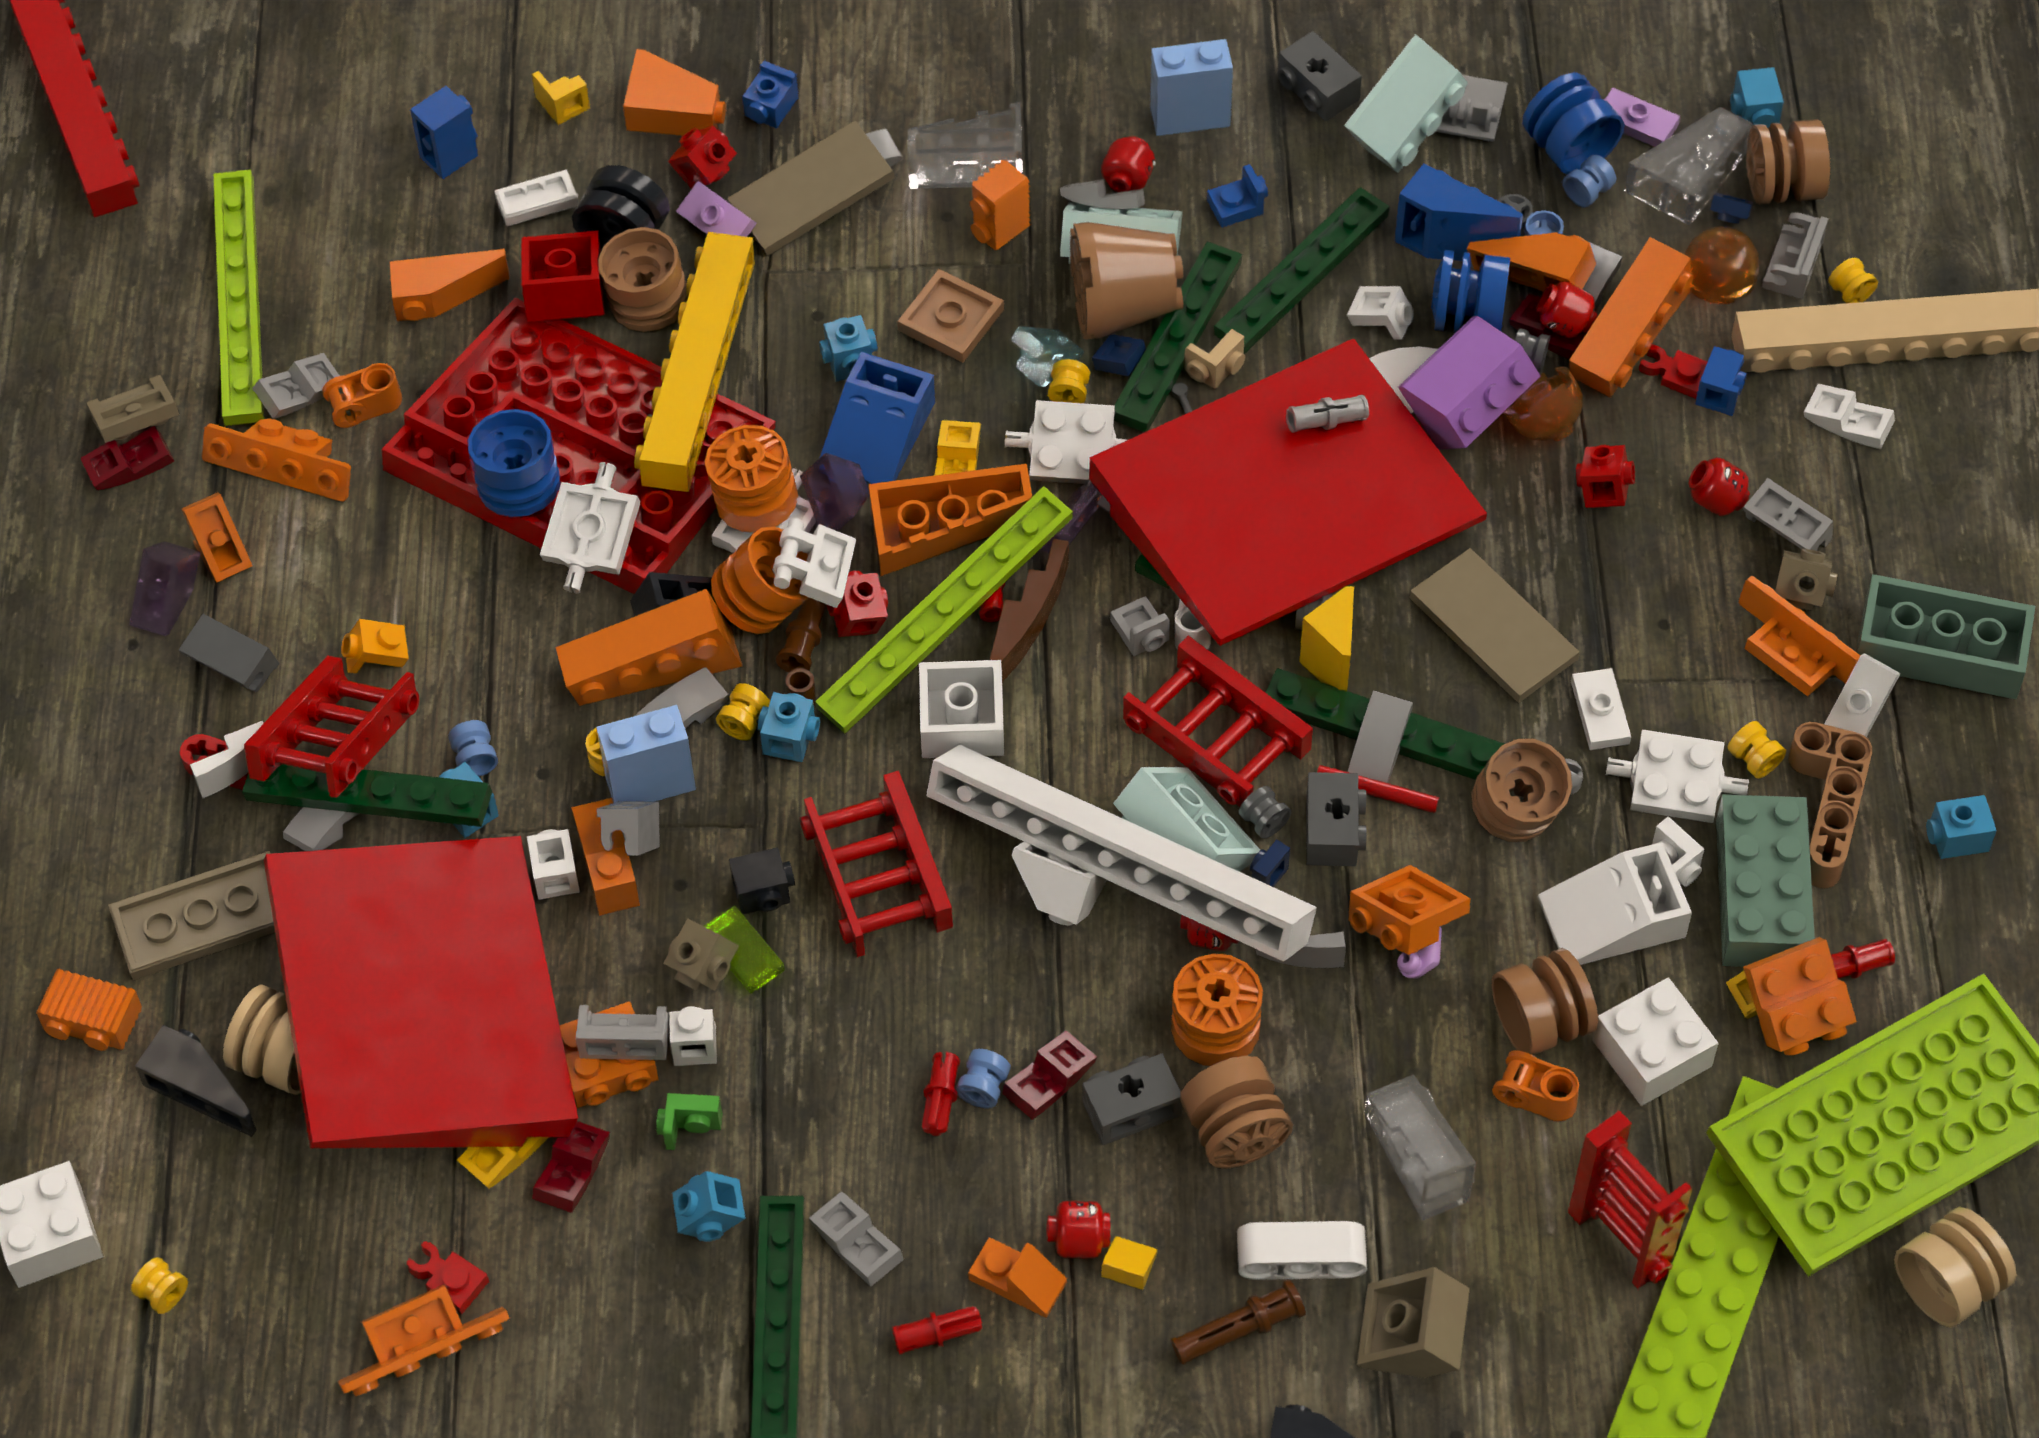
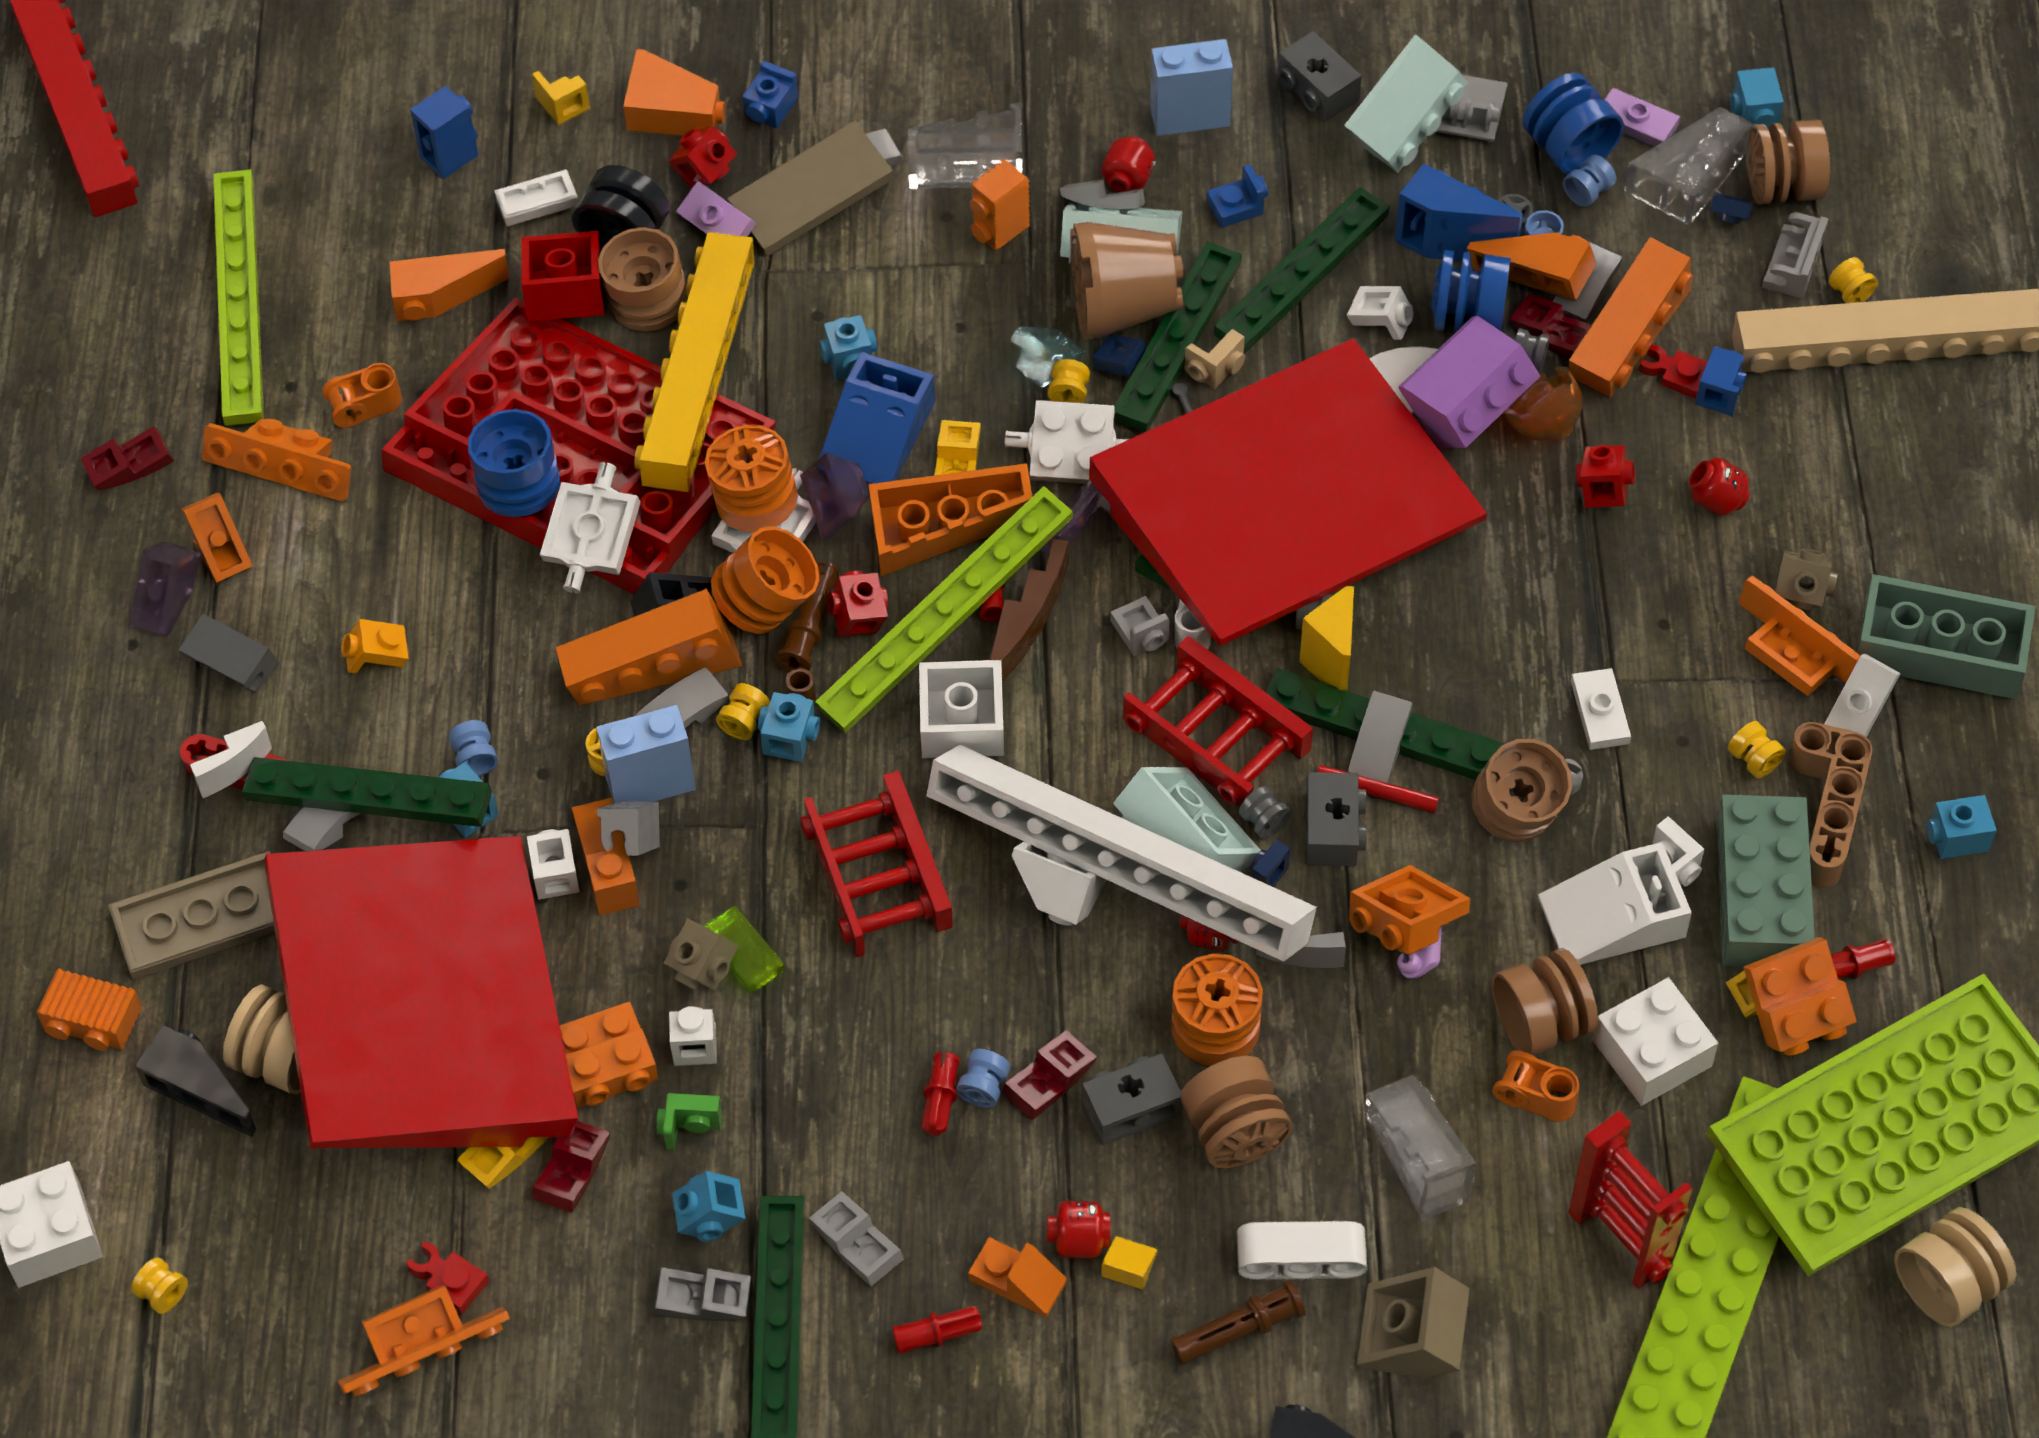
(133, 410): dark tan plate -> none
(296, 387): light grey slope -> none
(317, 700): red fence -> none
(622, 1035): light grey hinge -> none
(702, 1297): none -> flat silver slope
(761, 880): black brick -> none
(827, 562): white plate -> none
(950, 315): medium nougat plate -> none
(1327, 413): light grey pin -> none
(1494, 625): dark tan tile -> none
(1566, 309): red head -> none
(1677, 776): white plate -> none
(1722, 264): clear orange cylinder -> none
(1789, 516): light grey hinge -> none
(1841, 414): white slope -> none

